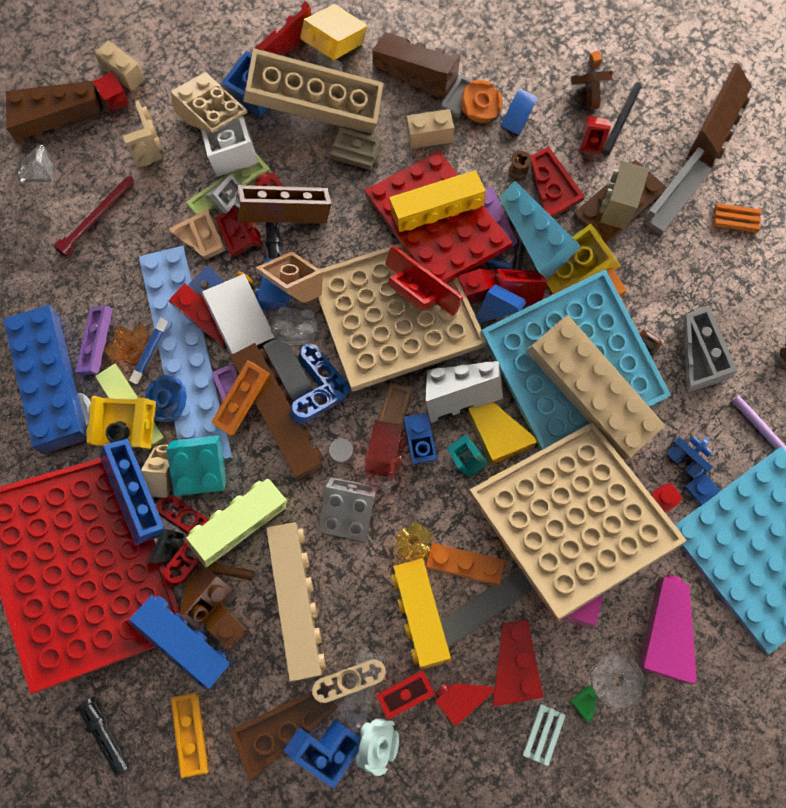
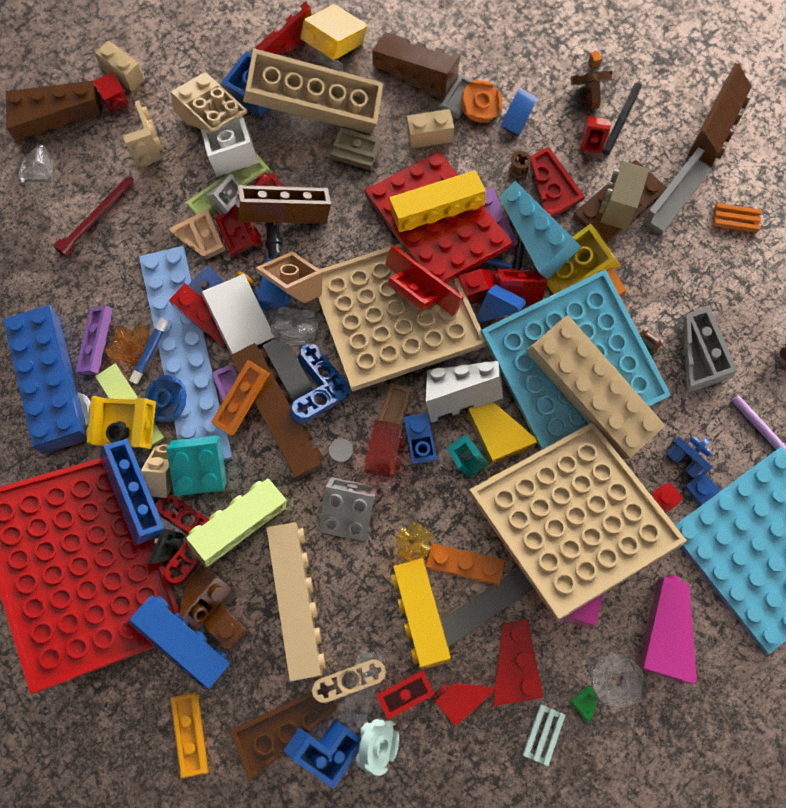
(97, 725): black pin -> none
(227, 570): reddish brown bar -> none

